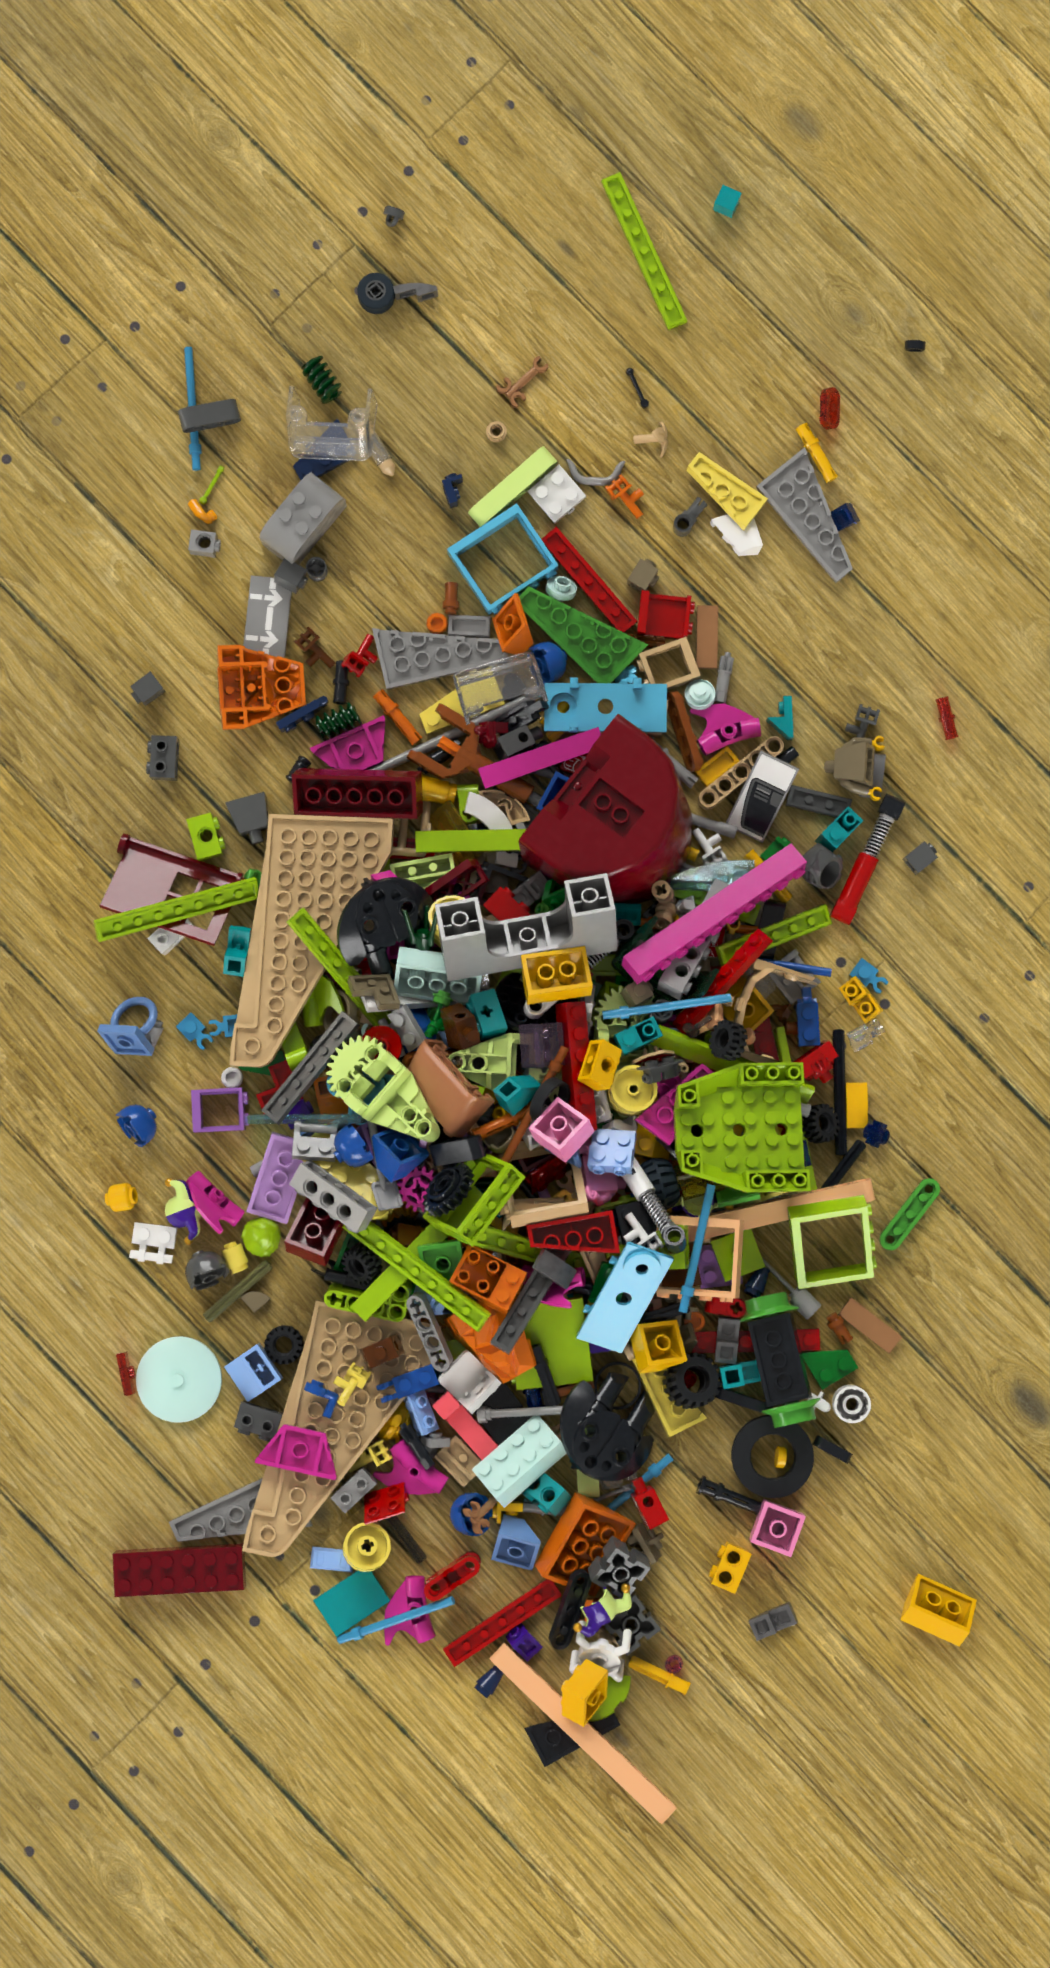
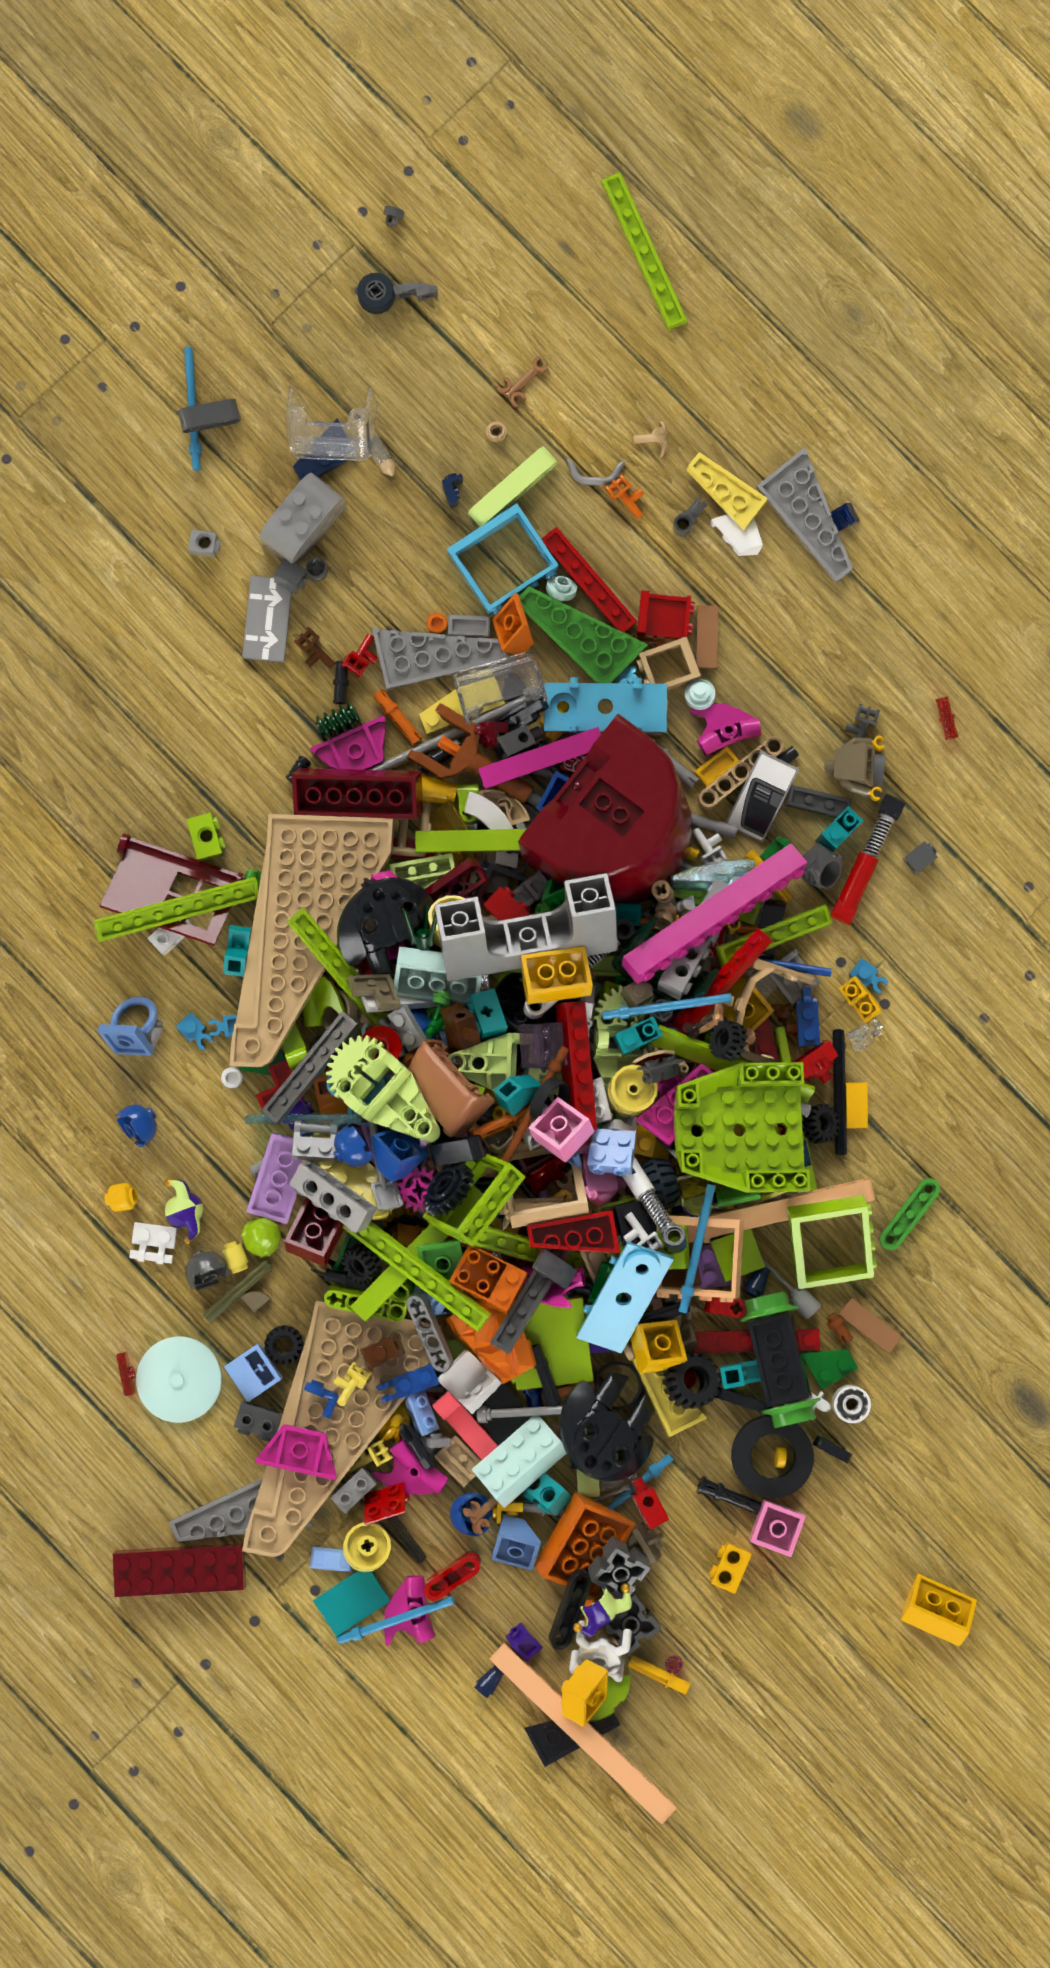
(147, 689): dark grey brick -> none
(163, 758): dark grey brick -> none
(197, 1109): medium lavender window -> none
(199, 512): light orange arm -> none
(203, 500): lime hinge -> none
(212, 1202): dark pink pin -> none
(250, 815): dark grey torso -> none
(256, 686): orange wedge -> none
(304, 713): dark blue hinge -> none
(320, 380): dark green piece -> none
(450, 603): dark orange animal -> none
(501, 1622): red plate -> none
(550, 660): blue cylinder -> none
(557, 494): white plate -> none
(600, 1065): yellow brick -> none
(643, 575): dark tan brick -> none
(644, 403): black hinge -> none
(682, 727): dark orange plate -> none
(697, 1321): orange tile -> none
(723, 679): light grey piece -> none
(727, 201): teal piece -> none
(727, 1340): flat silver slope -> none
(773, 1621): flat silver slope -> none
(783, 724): teal slope -> none
(814, 449): yellow pin -> none
(829, 408): clear red plate -> none
(845, 1164): black axle -> none
(876, 1134): clear blue gear -> none
(915, 345): black tile -> none

